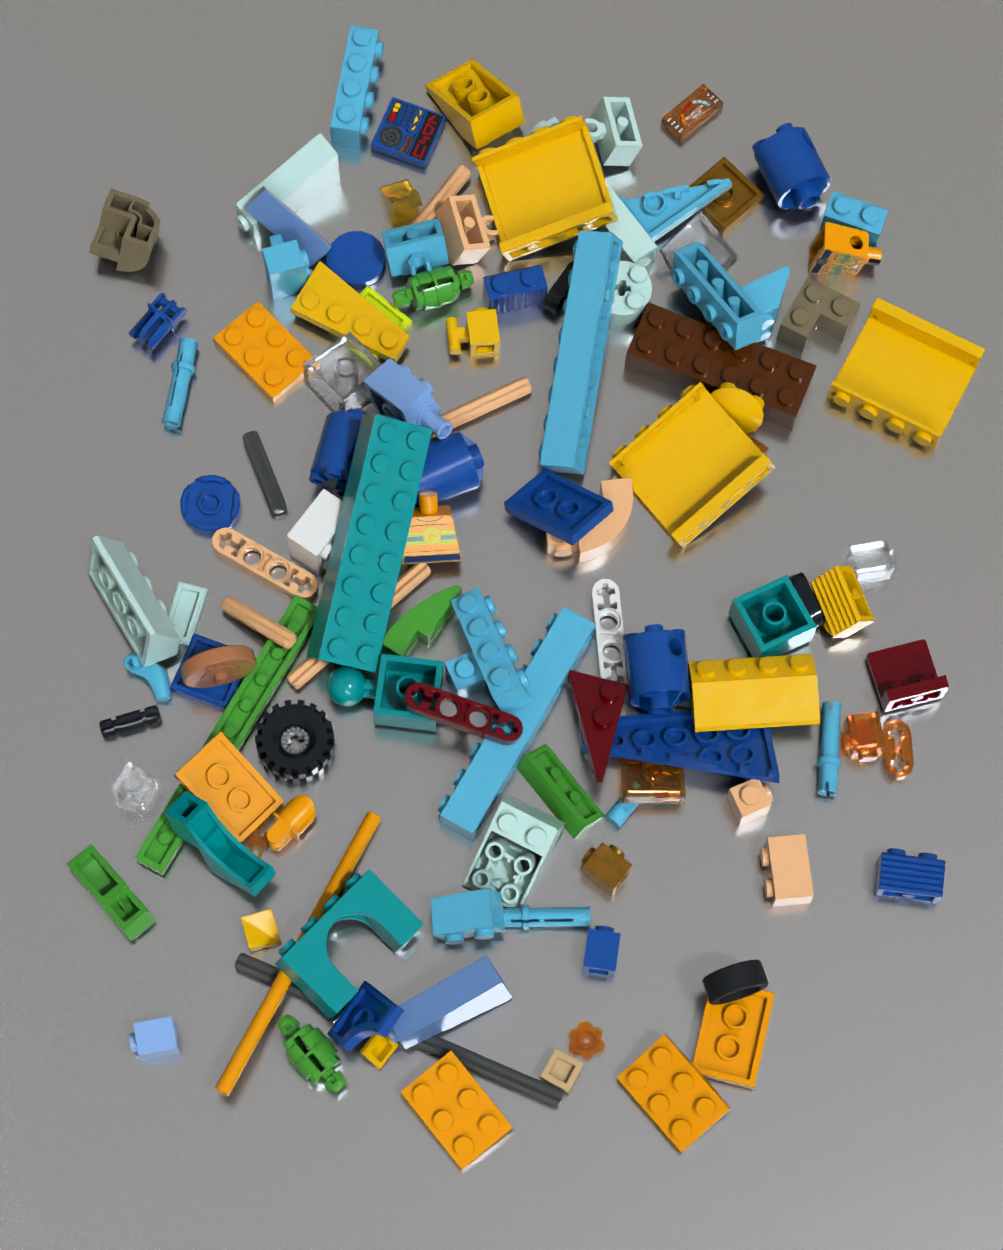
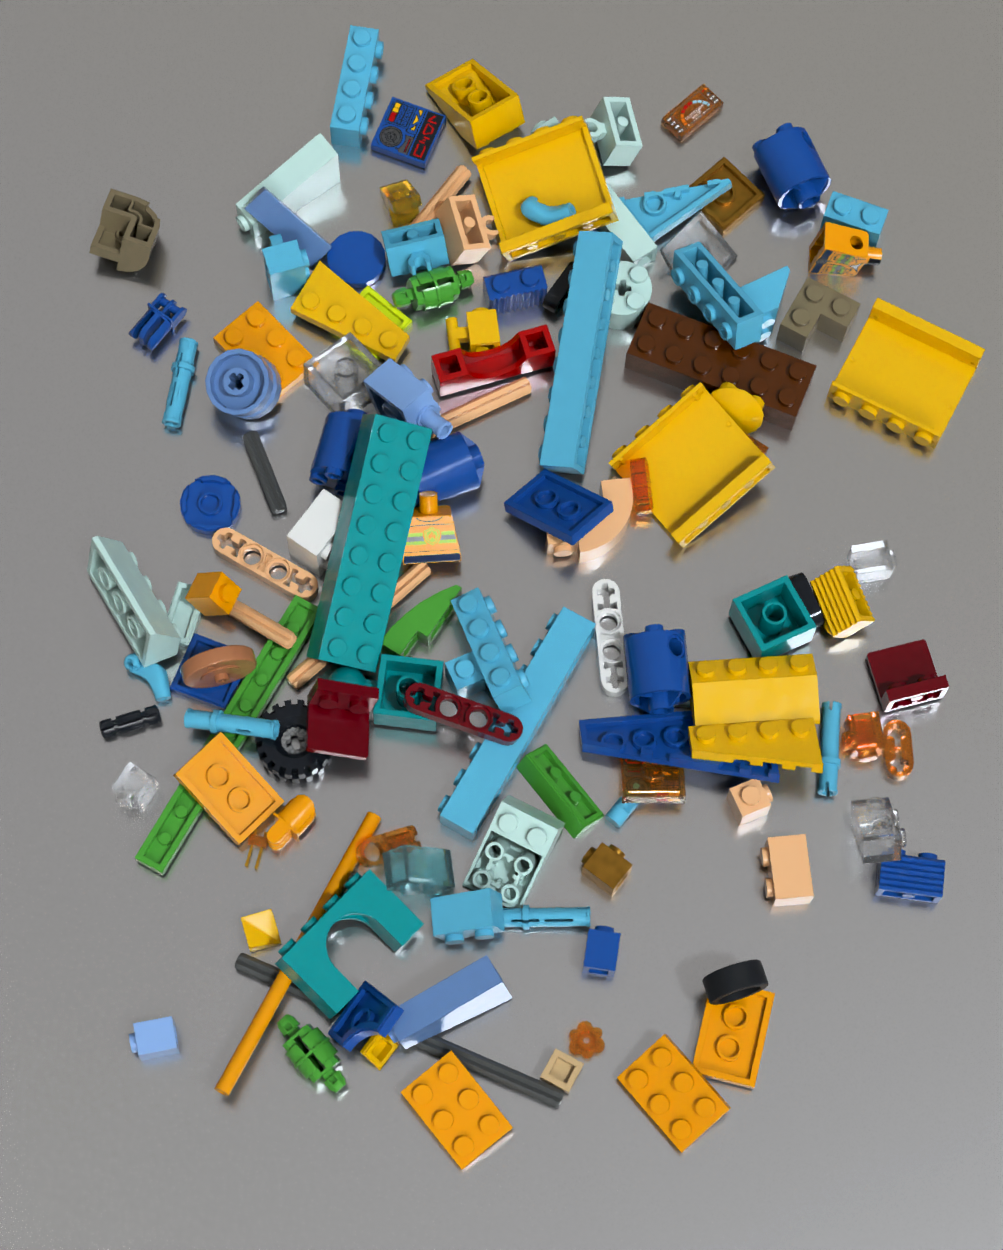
(111, 892): bright green slope -> none
(213, 593): none -> light orange brick
(223, 853): teal arch -> none
(228, 723): none -> medium azure pin
(241, 368): none -> medium blue wheel
(339, 718): none -> dark red bracket
(386, 842): none -> clear orange piece
(418, 870): none -> clear light blue brick
(522, 354): none -> red arch
(543, 213): none -> medium azure arm
(599, 710): dark red wing -> none
(641, 486): none -> clear orange beam
(772, 741): none -> yellow wing
(877, 830): none -> clear brick

